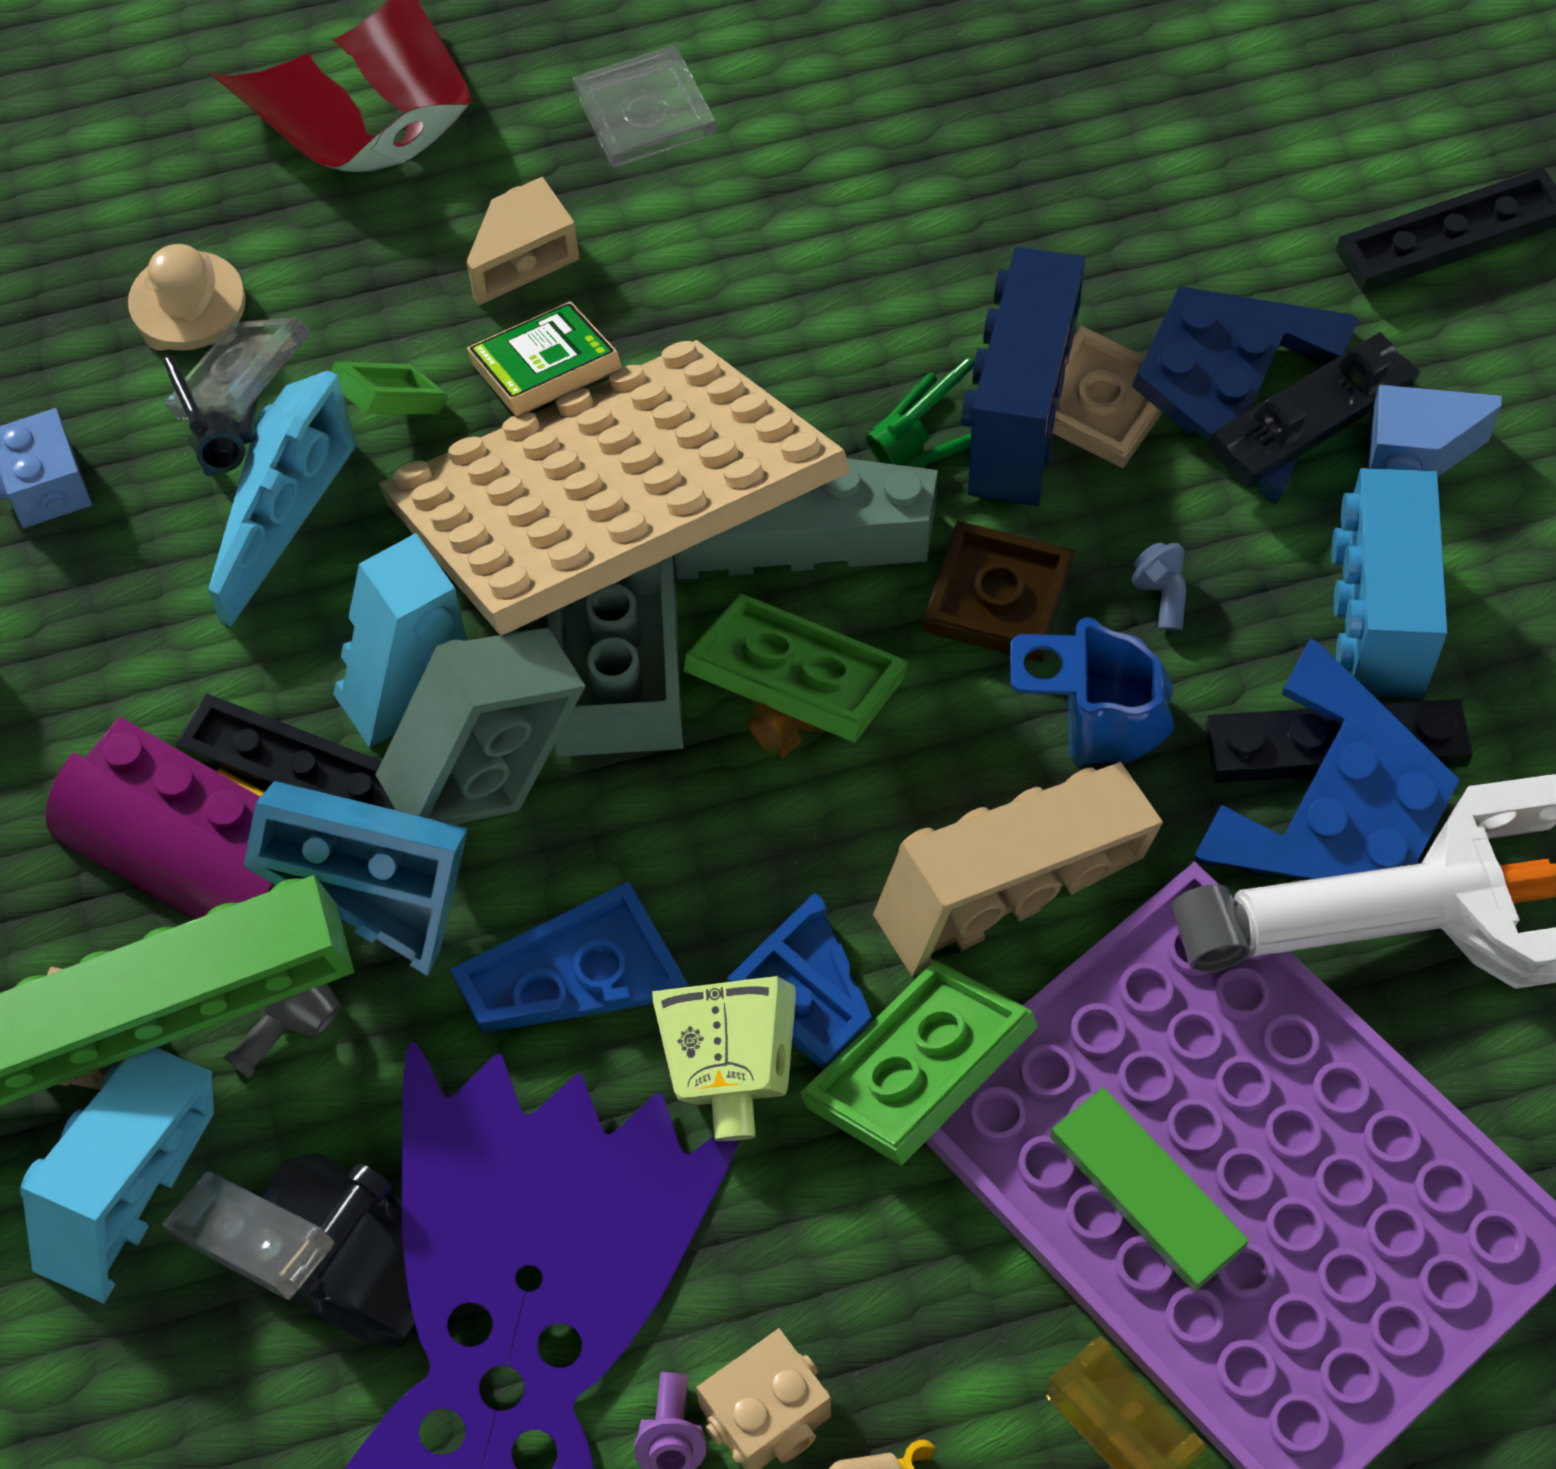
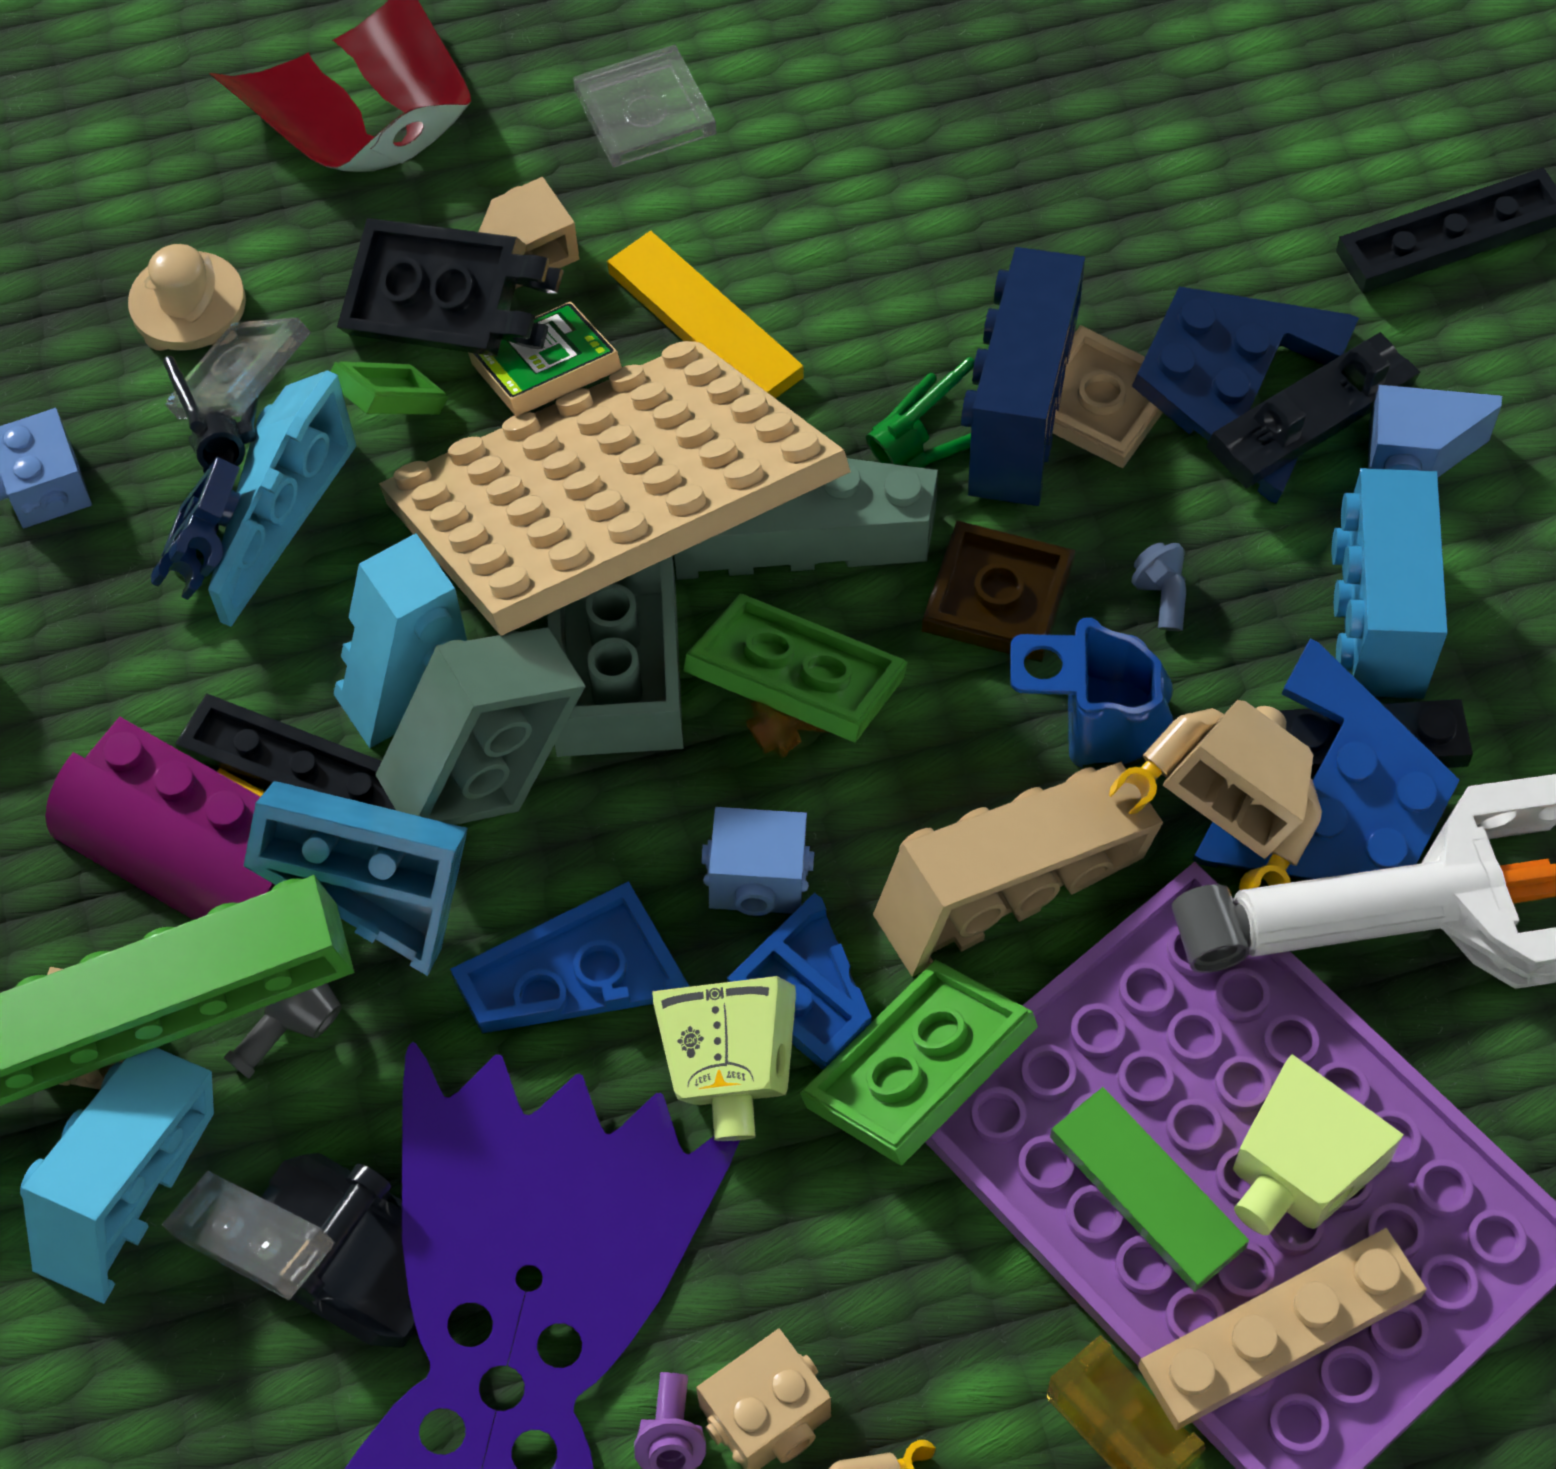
(196, 525): none -> dark blue plate
(443, 288): none -> black tile
(702, 313): none -> yellow tile
(757, 861): none -> medium blue head
(1241, 776): none -> tan torso
(1281, 1328): none -> tan plate
(1308, 1150): none -> yellowish green torso

